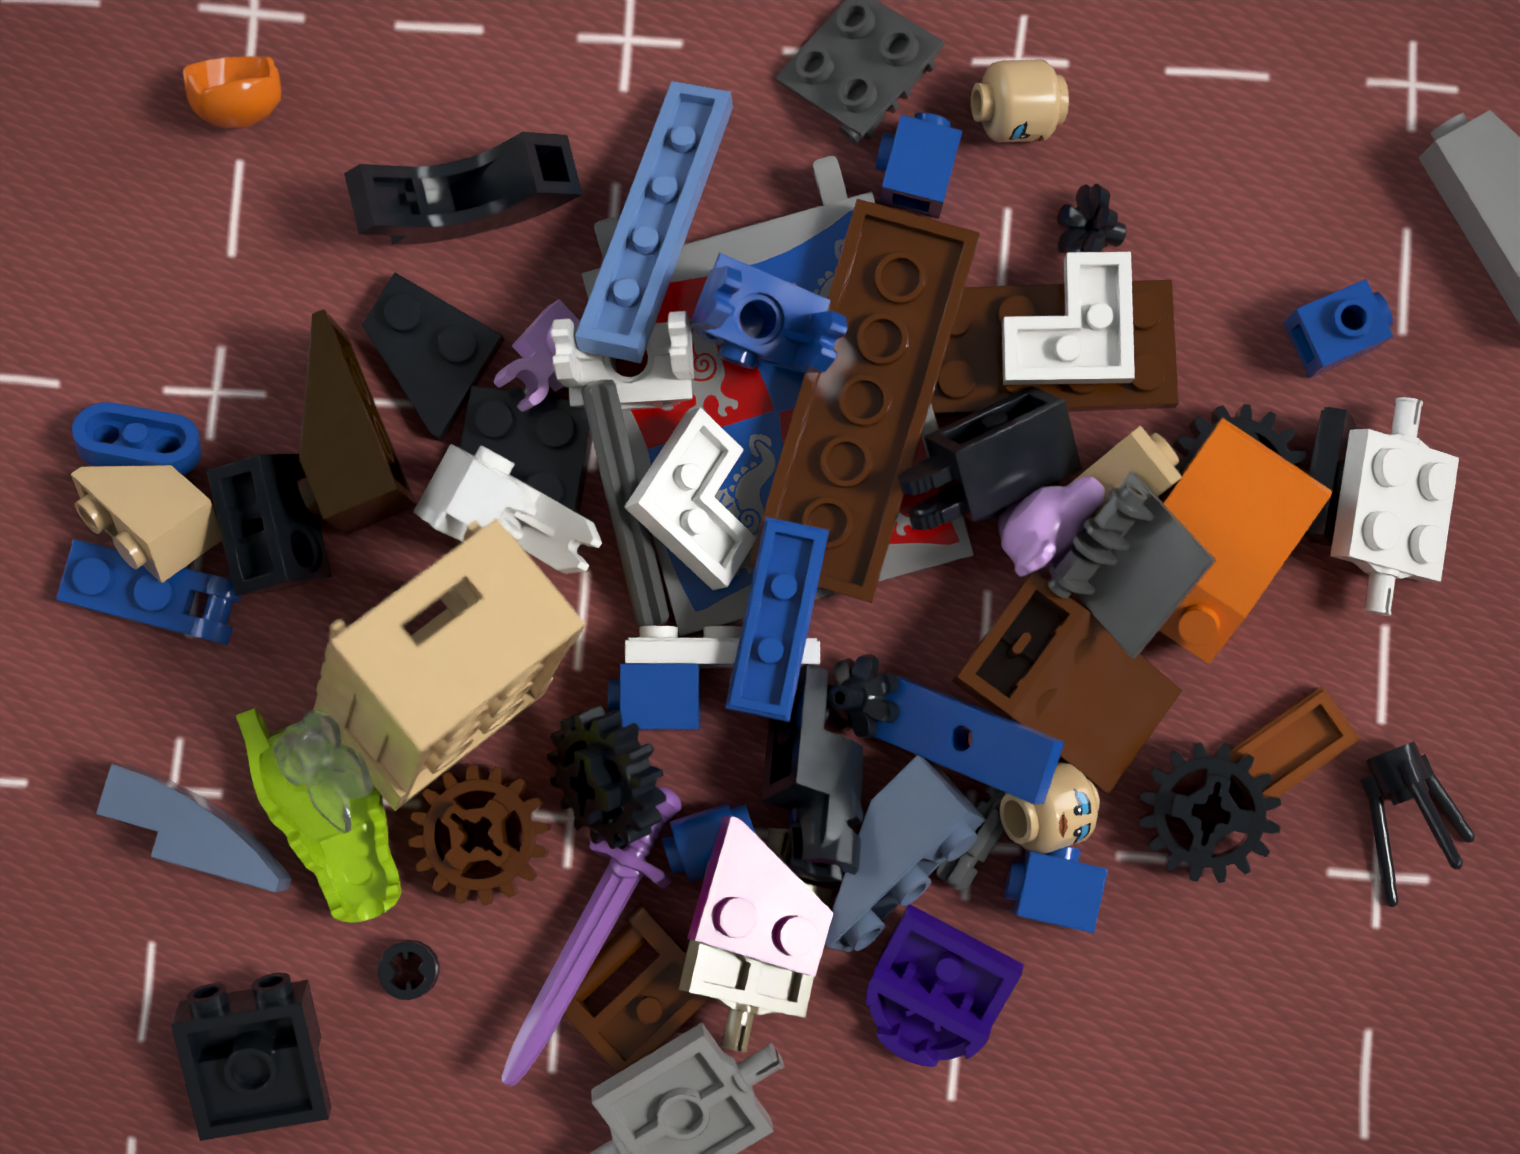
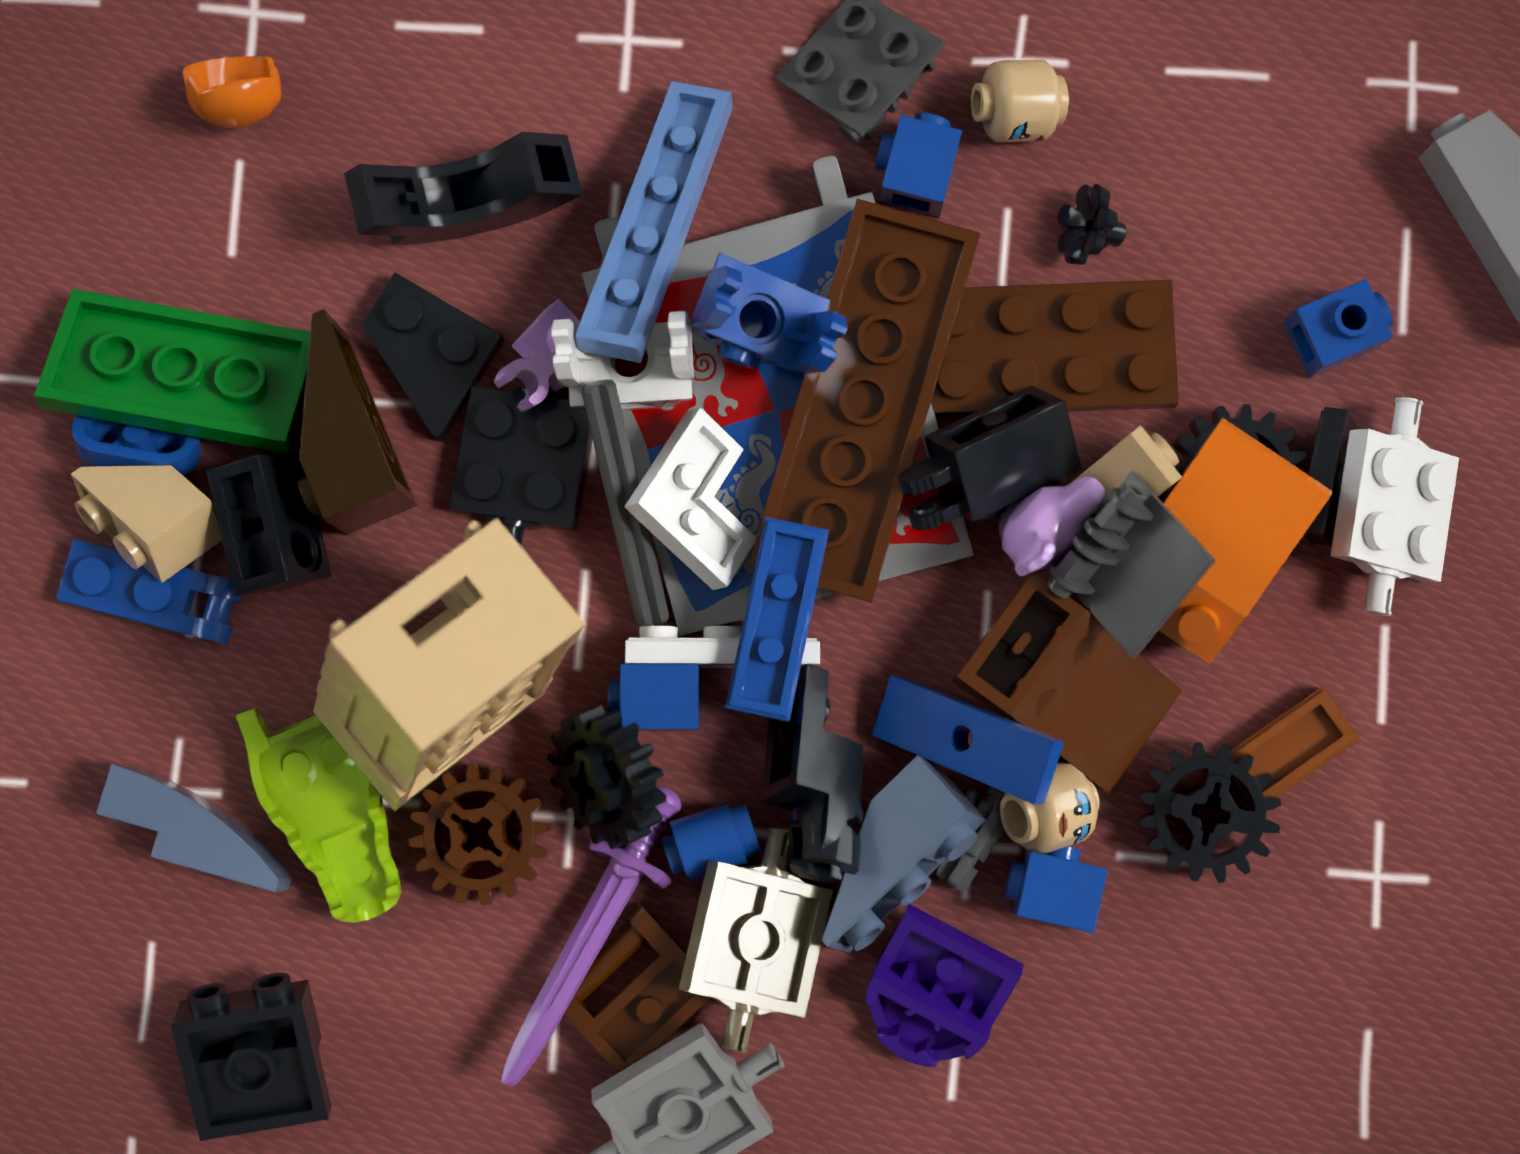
(176, 371): none -> green plate
(332, 771): clear plate -> none
(389, 971): black bush -> none
(482, 490): white piece -> none
(758, 904): wing -> none
(861, 696): black plant -> none
(1092, 338): white plate -> none
(1407, 776): black plant -> none

